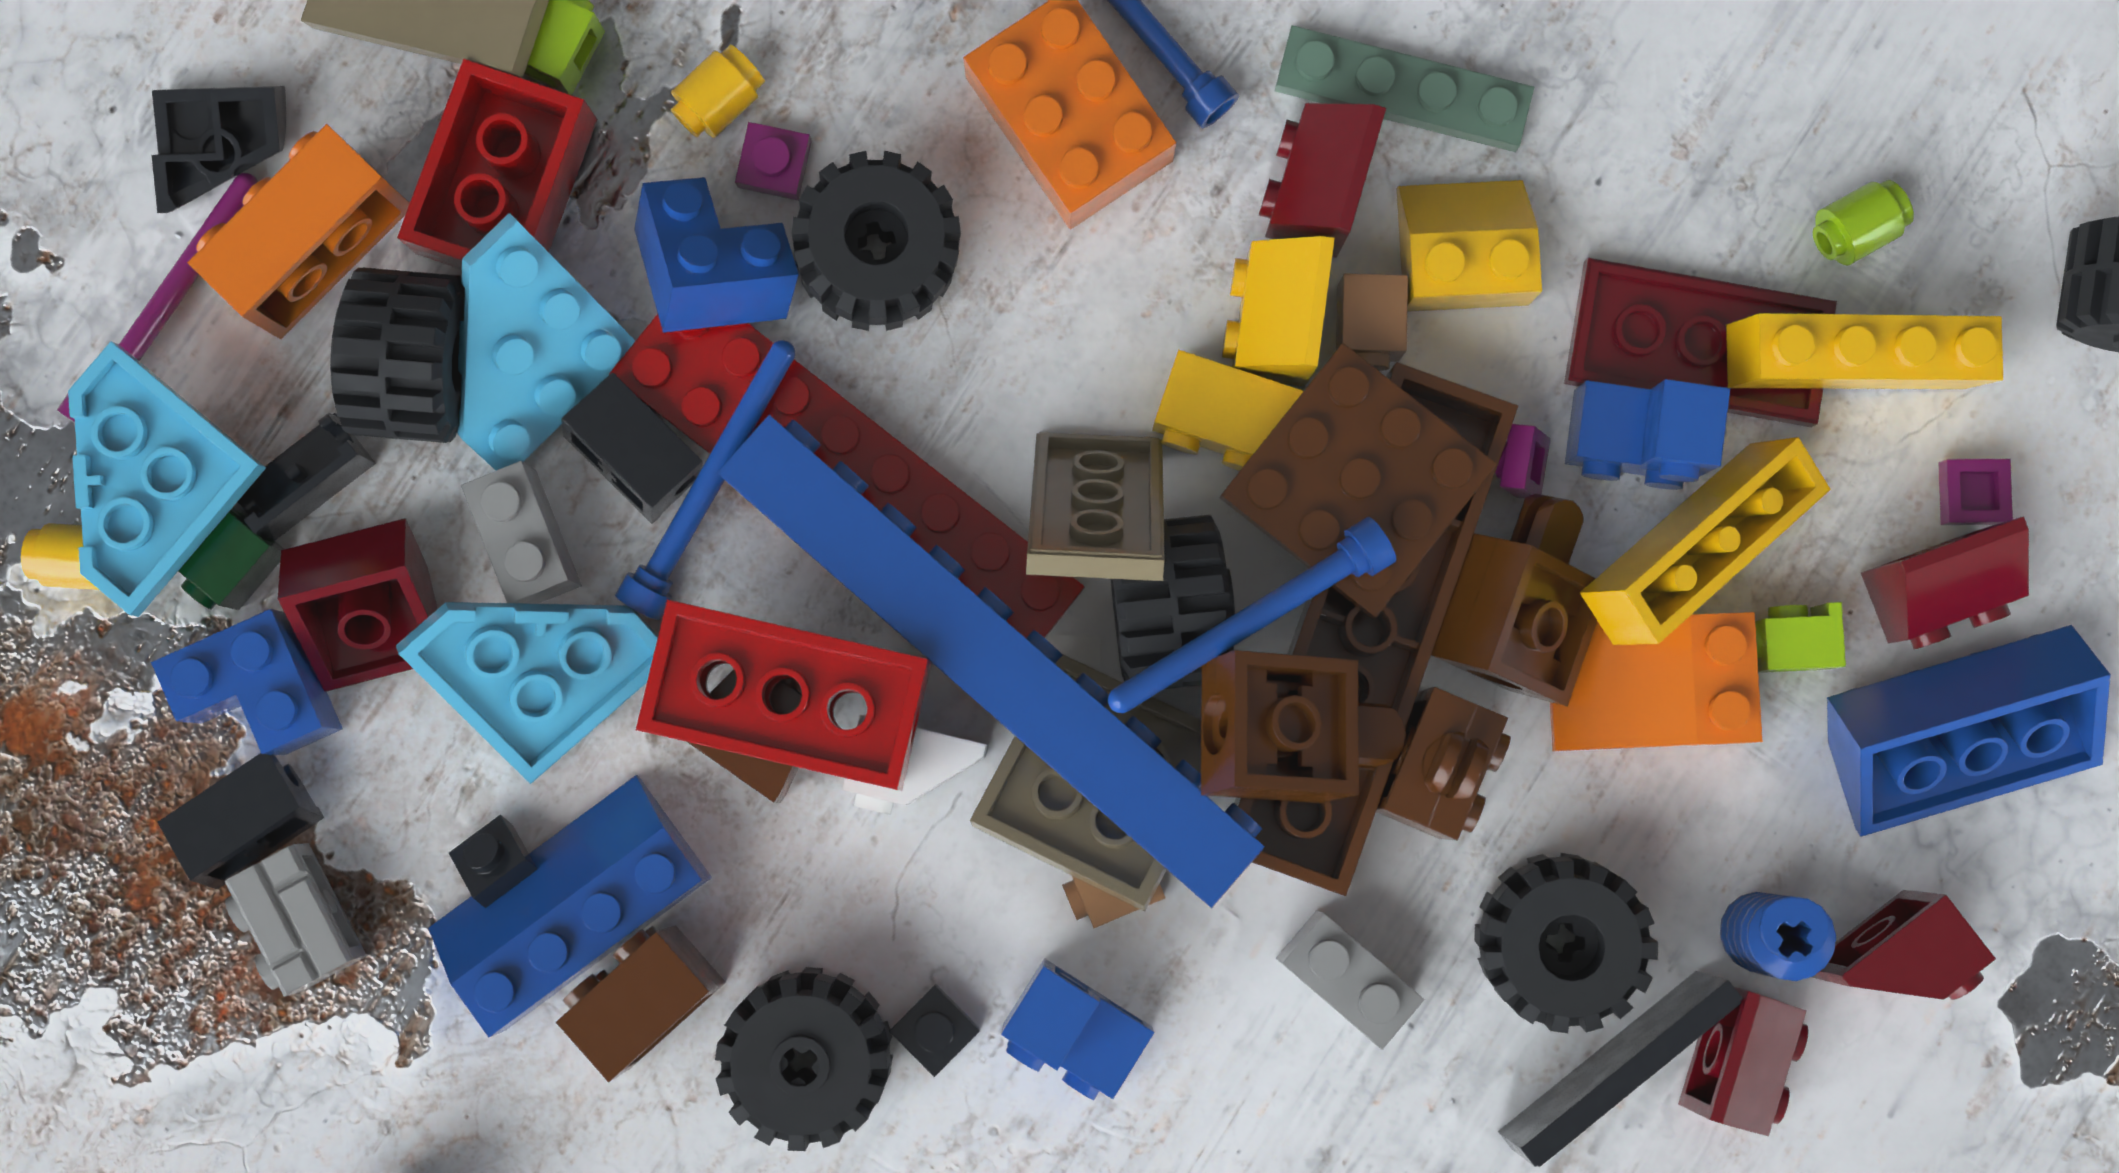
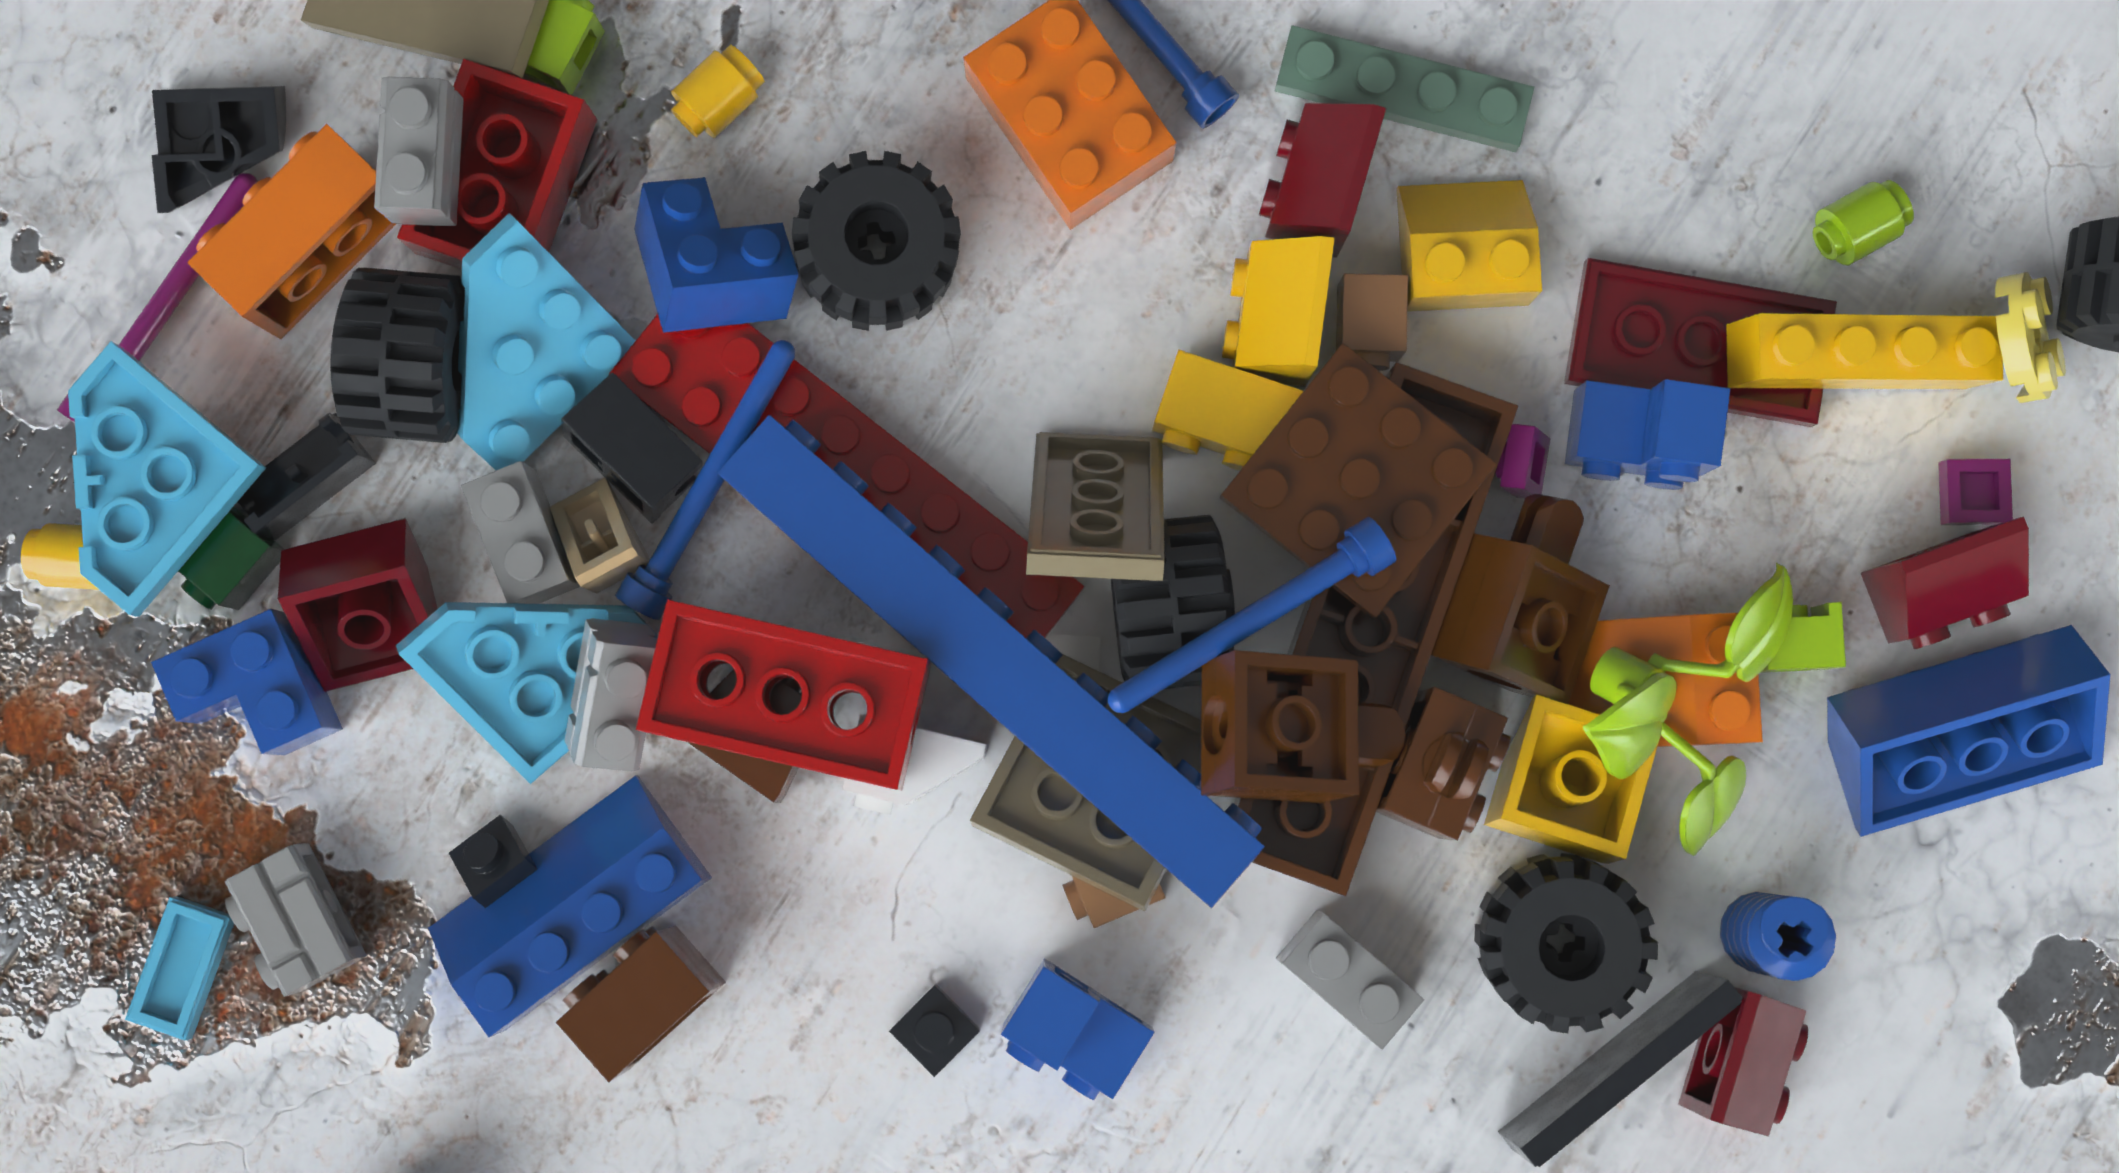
(180, 968): none -> medium azure tile
(239, 820): black hinge -> none
(419, 151): none -> light grey brick
(598, 537): none -> tan slope
(609, 695): none -> light grey brick
(773, 161): magenta plate -> none
(813, 1014): black wheel -> none
(1560, 792): none -> yellow slope
(1645, 694): none -> lime plant
(1705, 542): yellow brick -> none
(1911, 948): dark red slope -> none
(2024, 337): none -> light yellow plate

